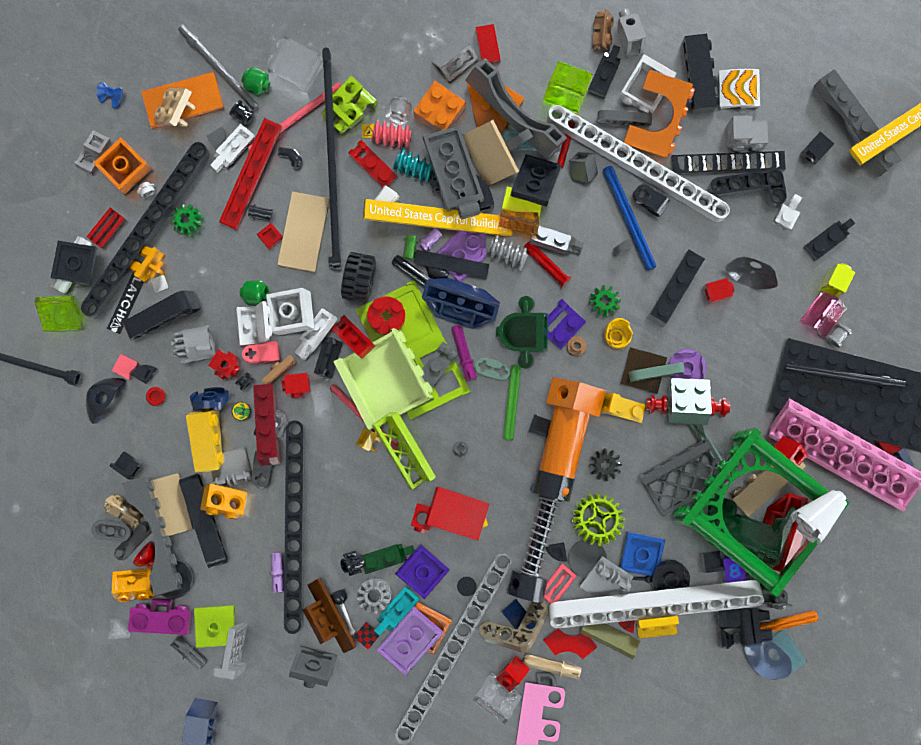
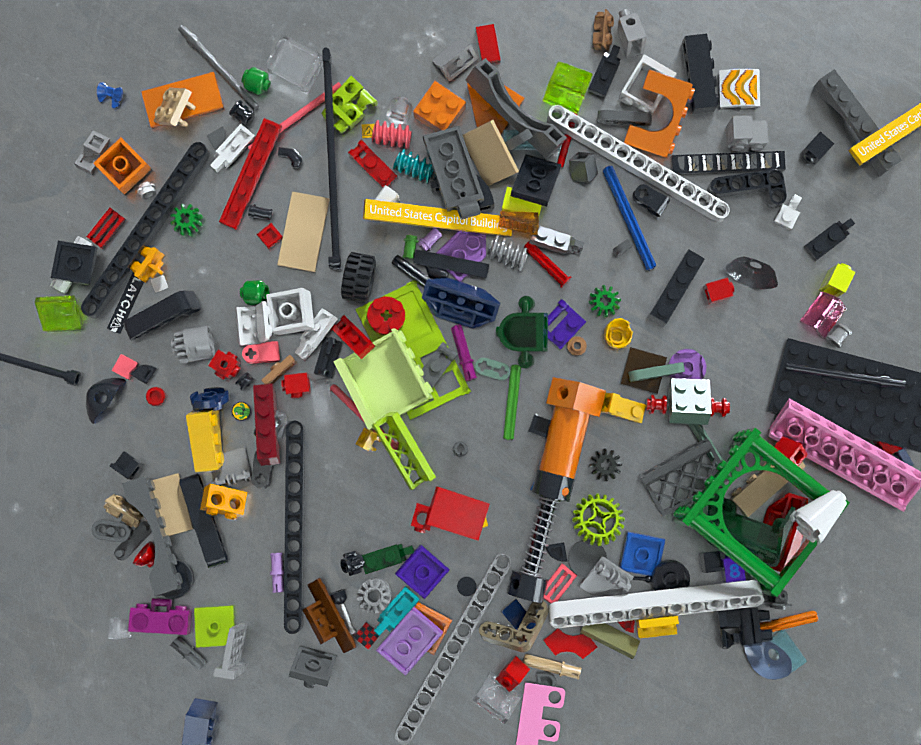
(132, 585): light orange bracket -> none

